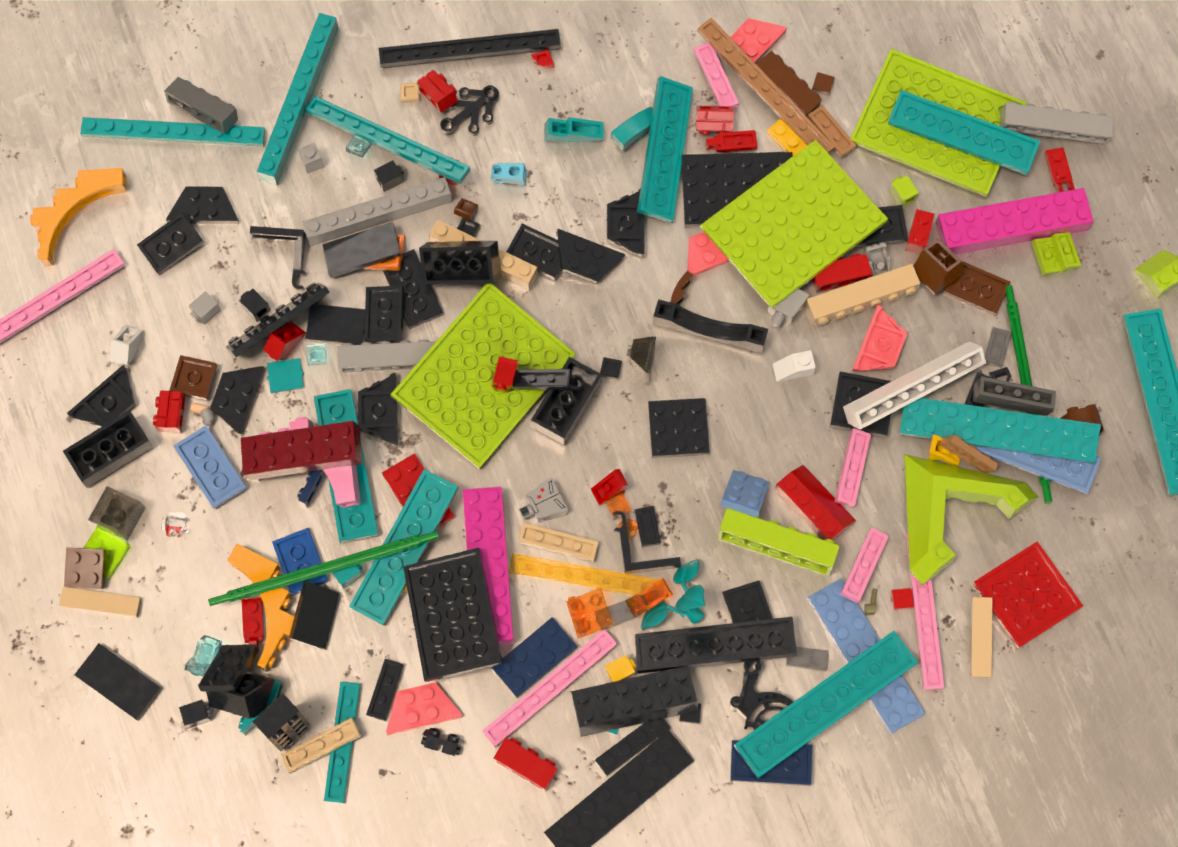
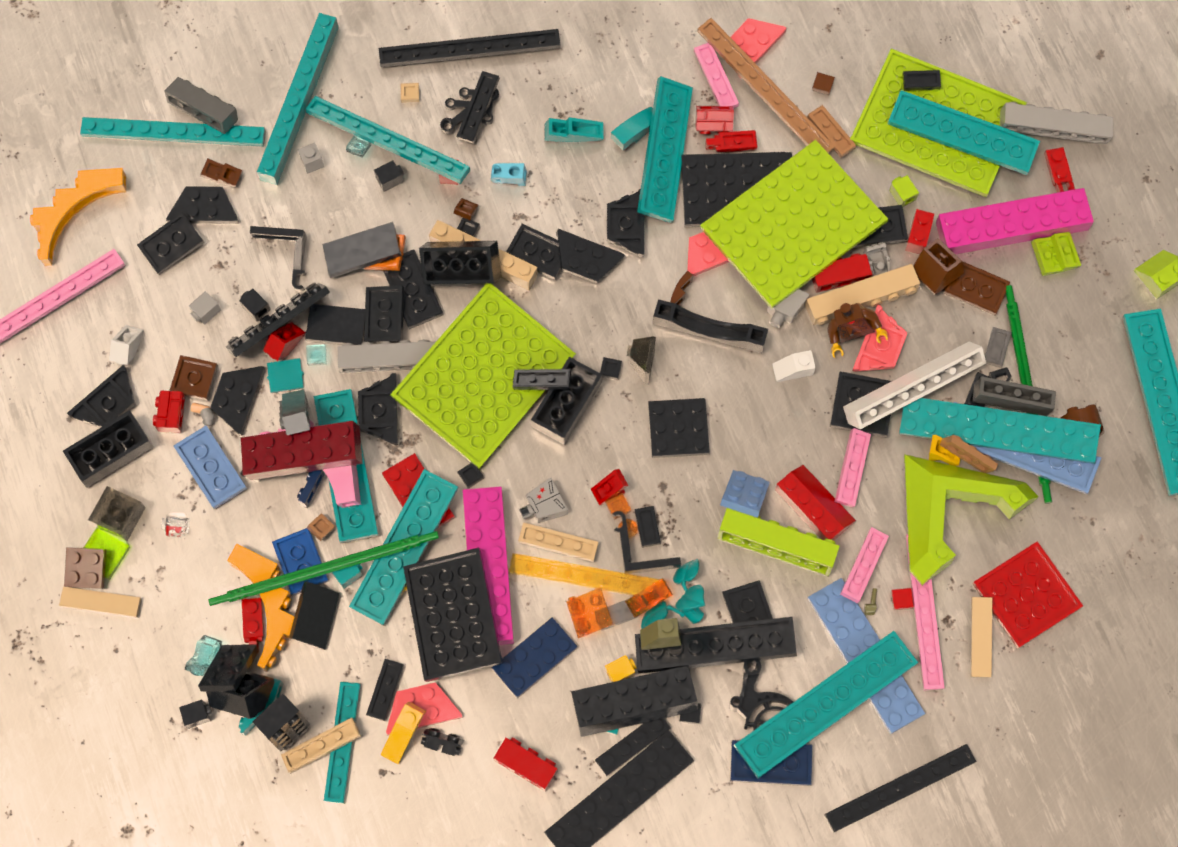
(118, 681): black tile -> none
(221, 173): none -> reddish brown slope
(294, 412): none -> dark grey brick
(320, 527): none -> medium nougat plate
(377, 211): light grey brick -> none
(403, 732): none -> yellow slope
(437, 91): red brick -> none
(470, 475): none -> black tile
(478, 107): none -> black tile
(504, 374): red slope -> none
(543, 59): red tile -> none
(549, 688): bright pink plate -> none
(661, 634): none -> olive slope
(785, 137): yellow plate -> none
(789, 83): reddish brown brick -> none
(808, 659): flat silver tile -> none
(851, 323): none -> reddish brown torso
(900, 788): none -> black tile
(921, 80): none -> black tile

